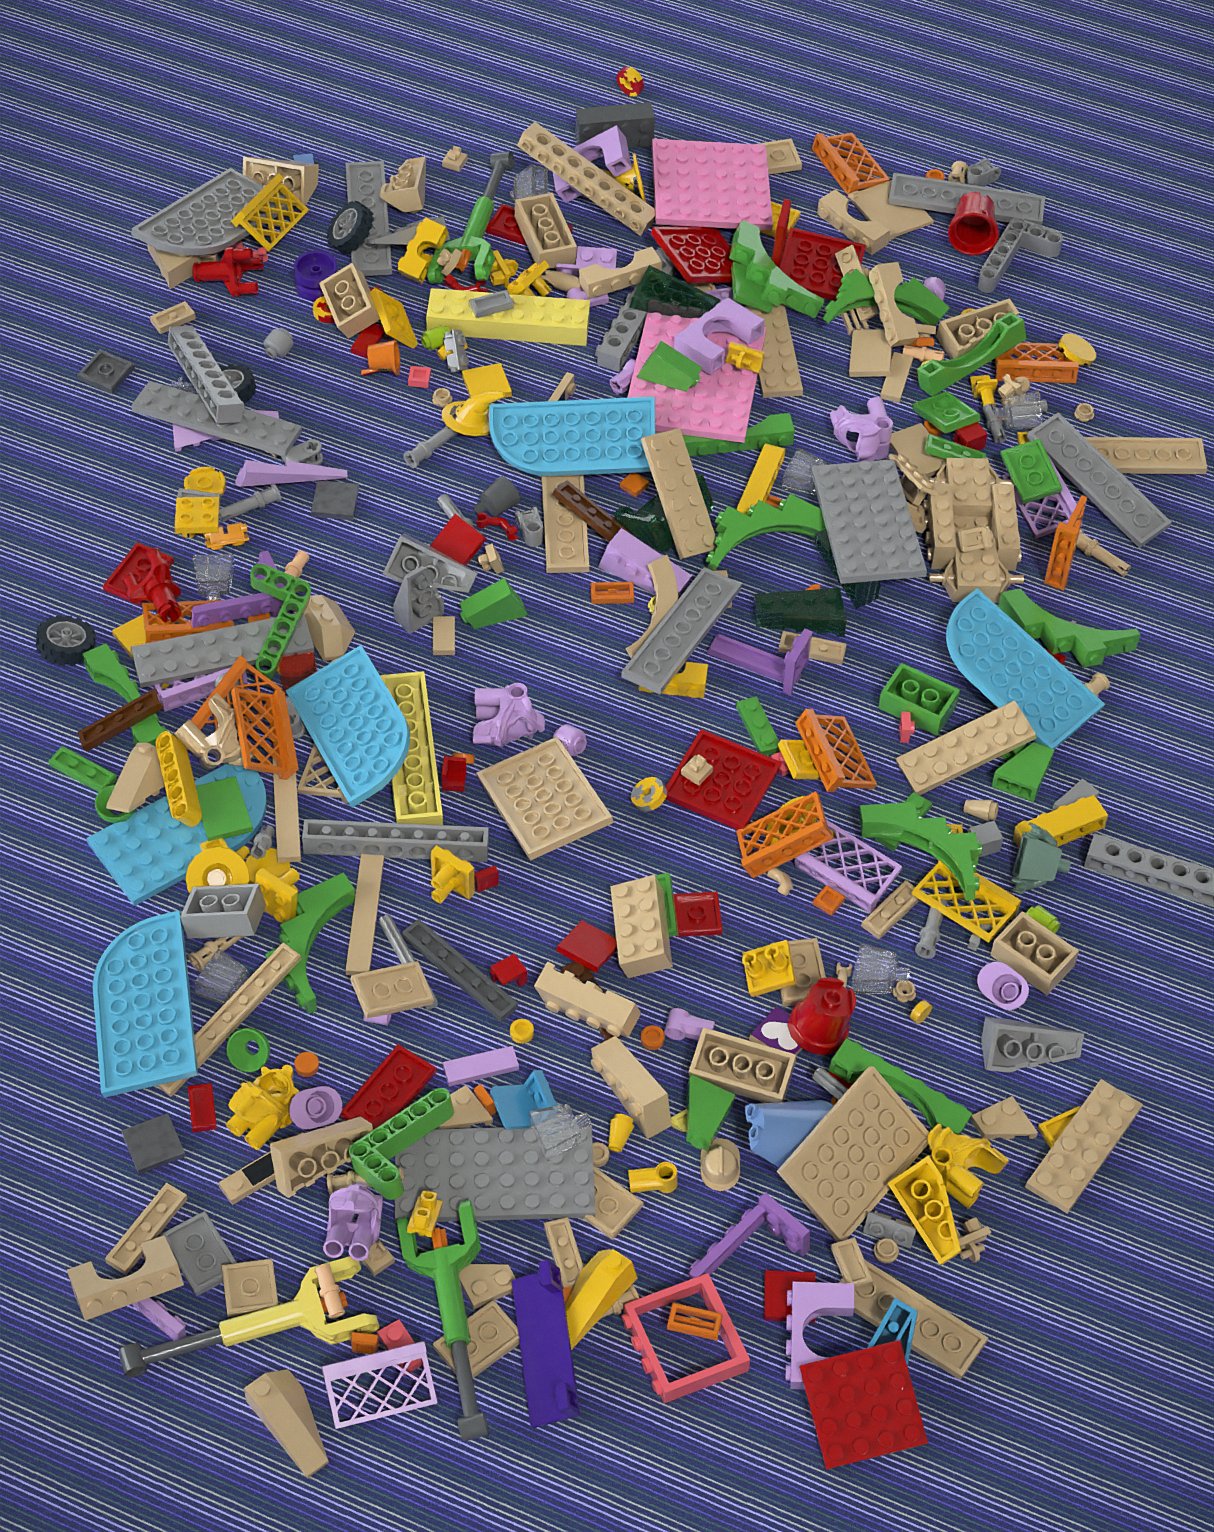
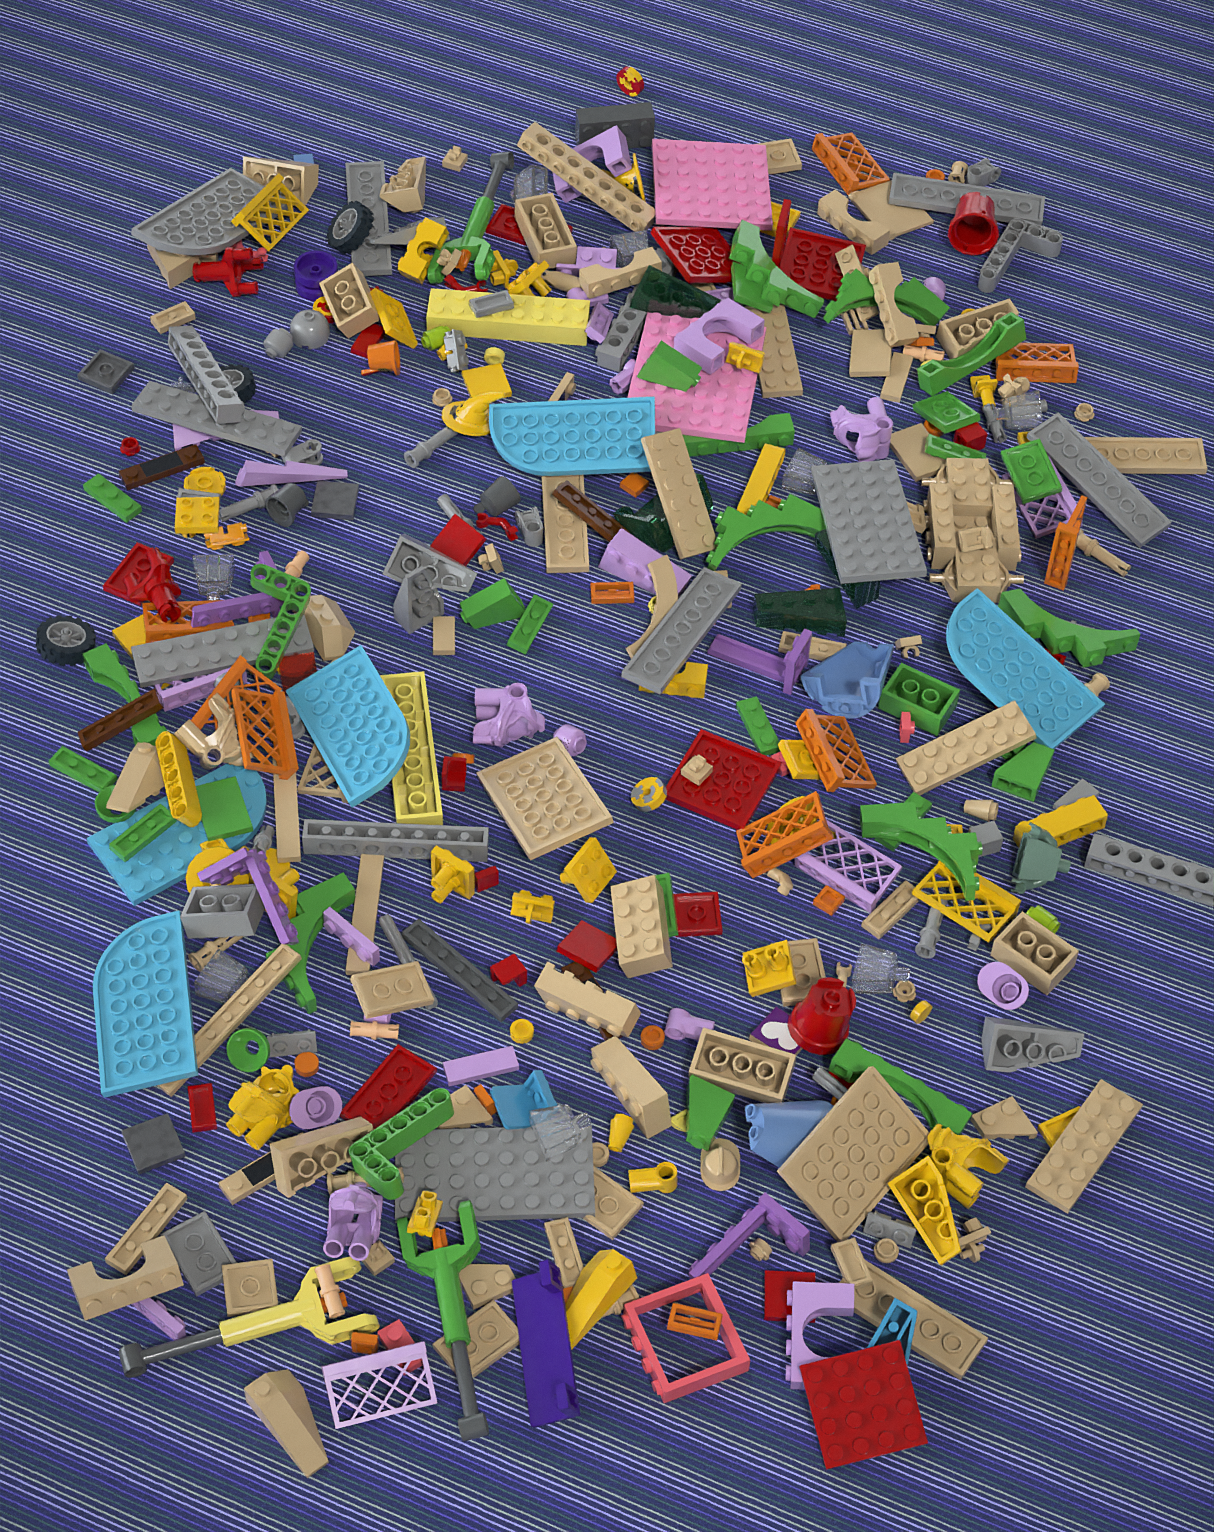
(112, 498): none -> bright green plate
(130, 446): none -> red plate
(142, 833): none -> bright green plate
(161, 467): none -> reddish brown plate
(251, 862): none -> medium lavender bracket
(286, 503): none -> dark grey hat
(292, 1044): none -> light grey hinge
(309, 329): none -> light grey cylinder
(351, 937): none -> lavender plate
(374, 1030): none -> light nougat pin
(419, 376): coral plate -> none
(494, 356): none -> light yellow tile
(529, 624): none -> bright green plate
(532, 907): none -> yellow hips
(589, 870): none -> yellow plate
(599, 323): none -> lavender plate
(628, 244): none -> clear torso
(760, 1250): none -> tan plate
(850, 679): none -> medium blue cone
(909, 643): none -> tan tile
(913, 481): tan bracket -> none
(1077, 349): yellow tile -> none

